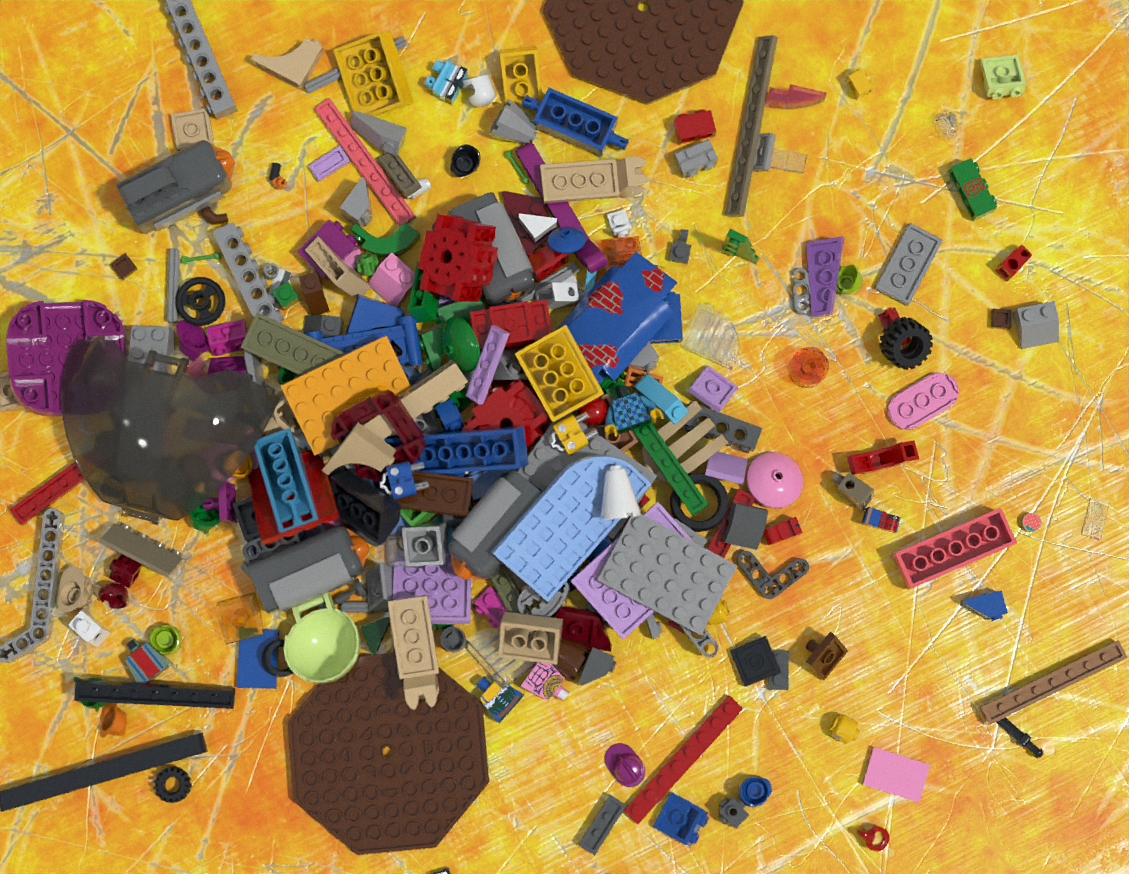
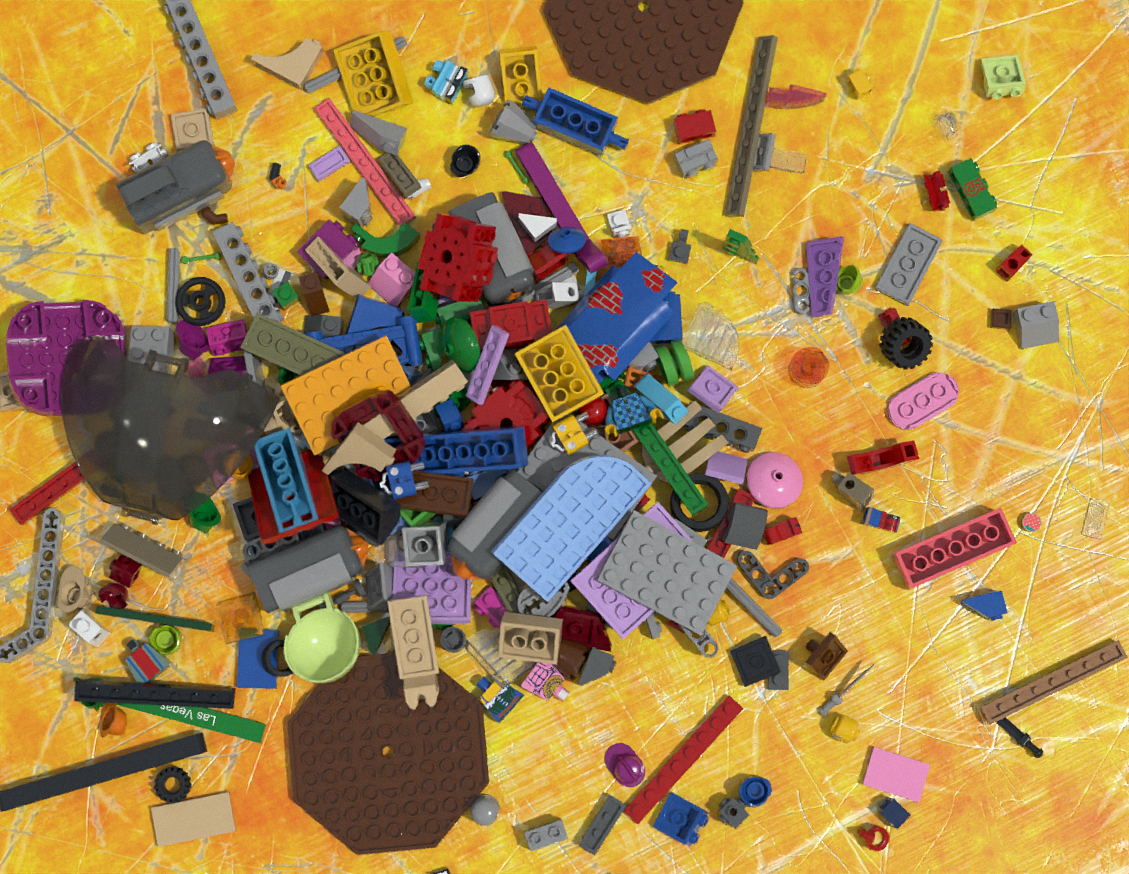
(124, 266): reddish brown tile -> none
(125, 614): none -> dark green tile
(153, 152): none -> white hinge
(193, 819): none -> tan tile
(206, 719): none -> green tile
(224, 503): magenta tile -> none
(485, 810): none -> light grey helmet
(546, 835): none -> light grey brick
(592, 180): tan hinge -> none
(618, 495): white cone -> none
(675, 362): none -> bright green wheel
(754, 608): none -> light grey axle
(836, 699): none -> light grey sword
(893, 813): none -> dark blue brick
(939, 199): none -> red hinge

